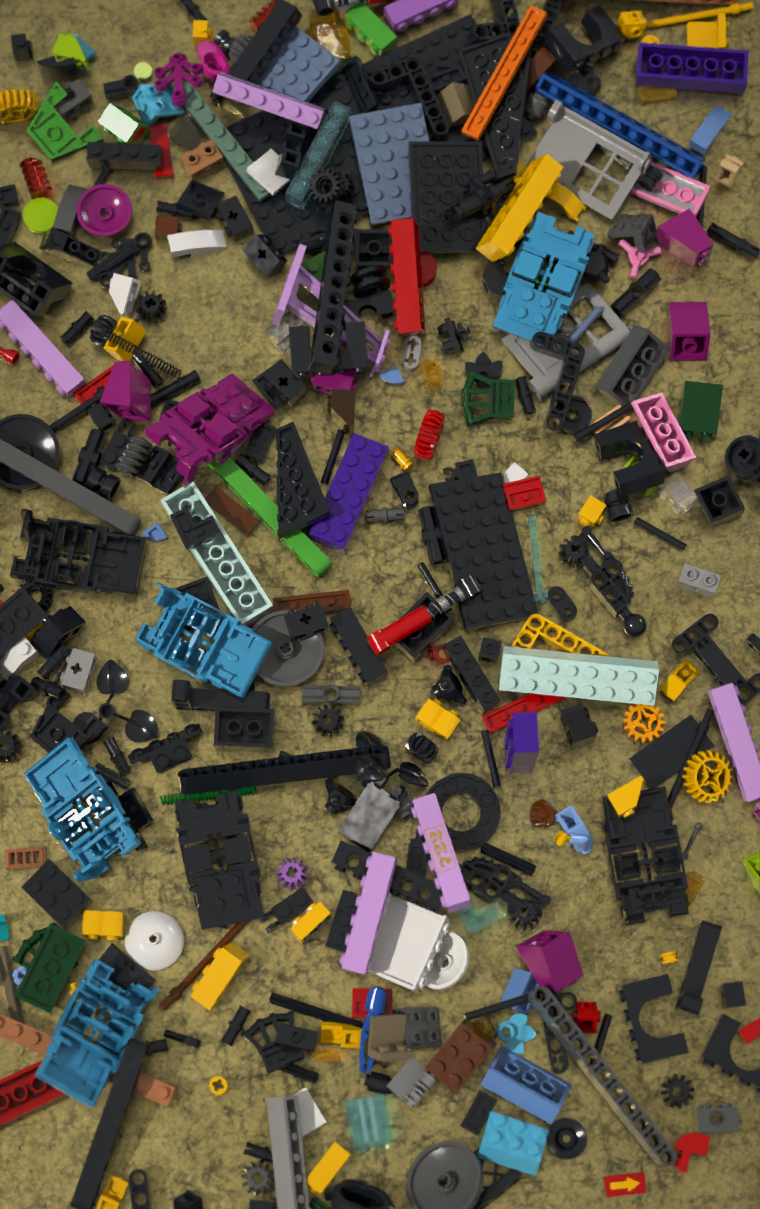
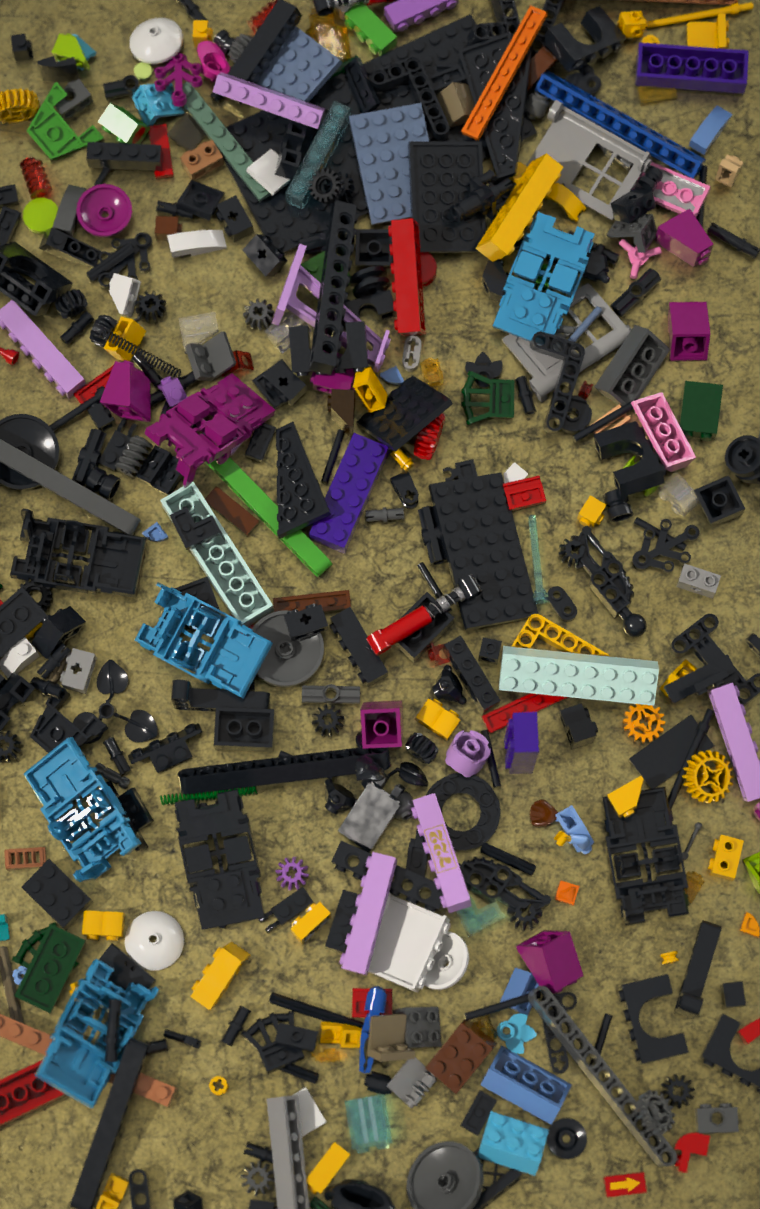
(71, 304): none -> black gear
(113, 1025): none -> black pin
(156, 40): none -> white dish
(172, 390): none -> medium lavender bracket
(176, 992): reddish brown bar -> none
(198, 328): none -> clear wing
(211, 358): none -> dark grey bracket
(239, 362): none -> clear red bracket
(252, 469): black pin -> none
(261, 308): none -> dark grey gear
(370, 390): none -> yellow brick
(382, 724): none -> magenta slope
(405, 414): none -> black plate
(450, 328): black hips -> none
(468, 753): none -> lavender brick
(566, 893): none -> orange tile
(585, 390): none -> clear red bush
(586, 1016): red brick -> none
(633, 205): none -> black brick
(655, 1112): none -> dark grey gear
(663, 548): none -> black plant
(700, 679): none -> black bracket
(726, 857): none -> yellow brick
(750, 925): none -> light orange tile

